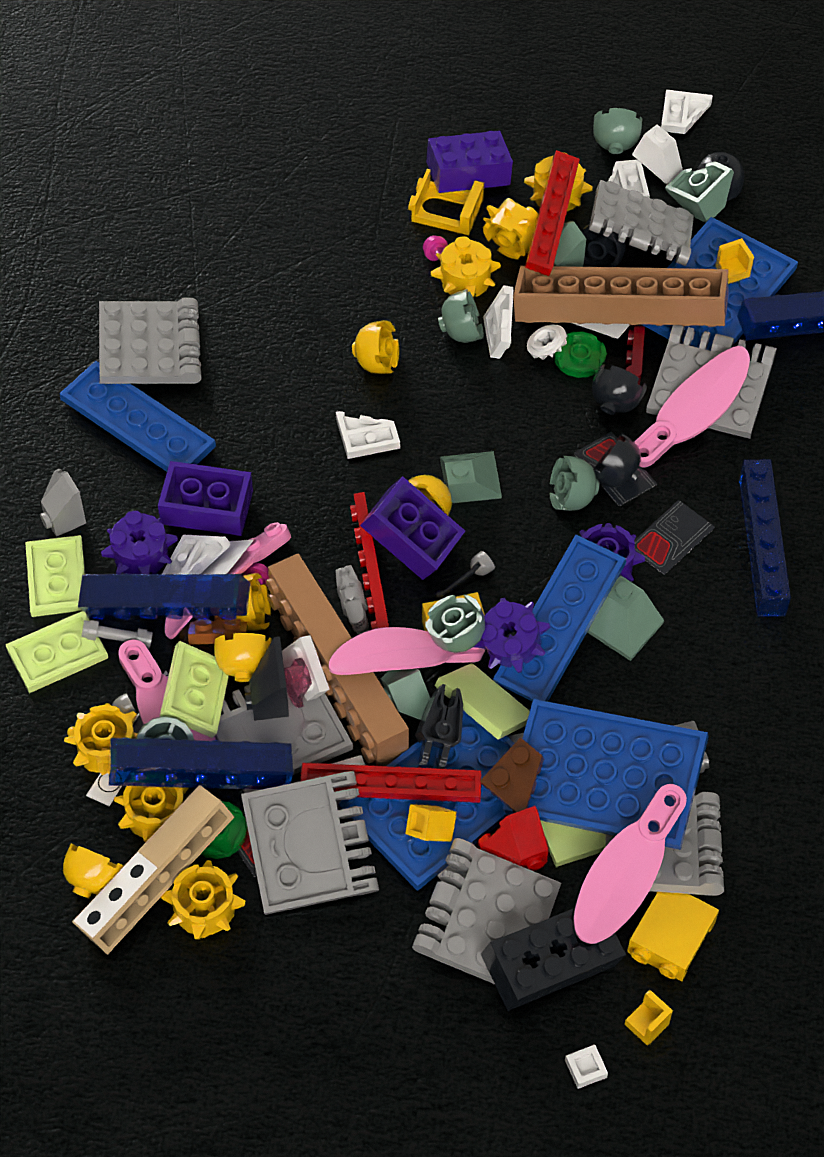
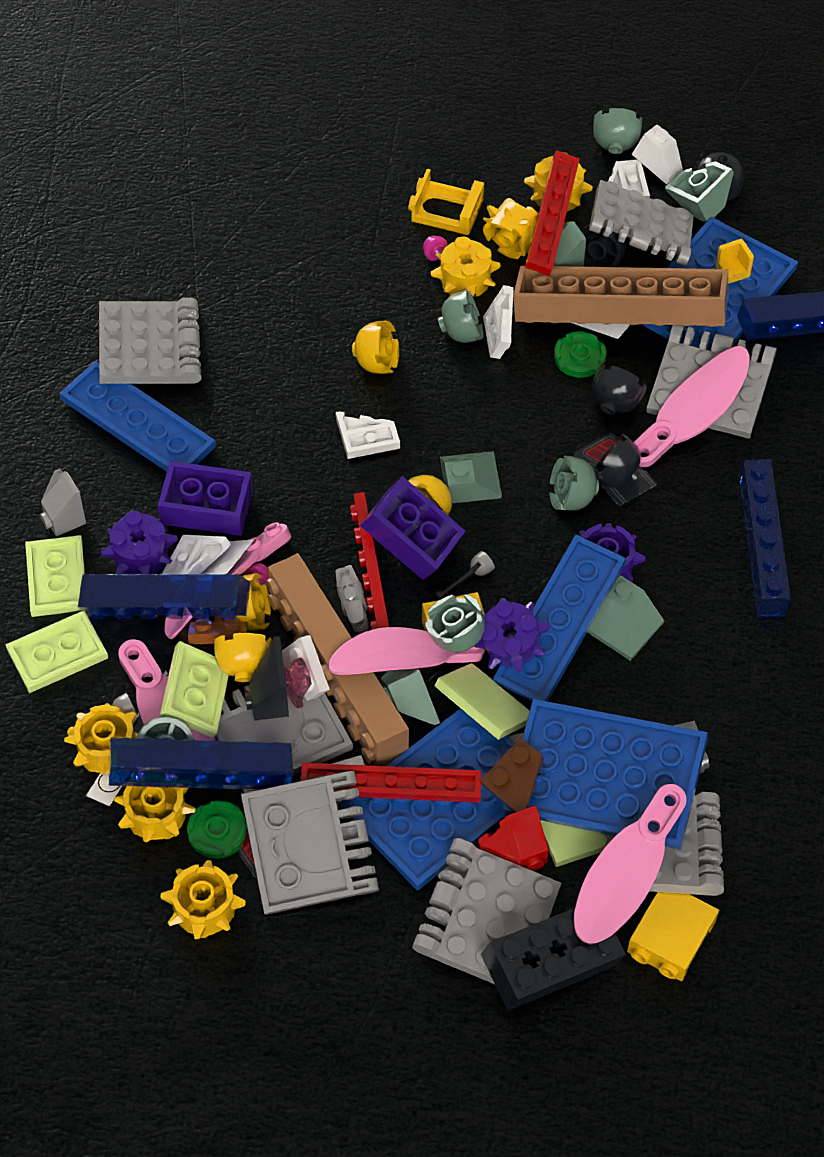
(88, 870): yellow cylinder -> none
(92, 630): light grey bar -> none
(153, 869): tan brick -> none
(430, 822): yellow panel -> none
(440, 726): black hinge -> none
(469, 158): dark purple brick -> none
(542, 336): white gear -> none
(586, 1066): white plate -> none
(635, 356): dark red plate -> none
(649, 1018): yellow panel -> none
(672, 536): black sticker -> none
(683, 110): white wing -> none

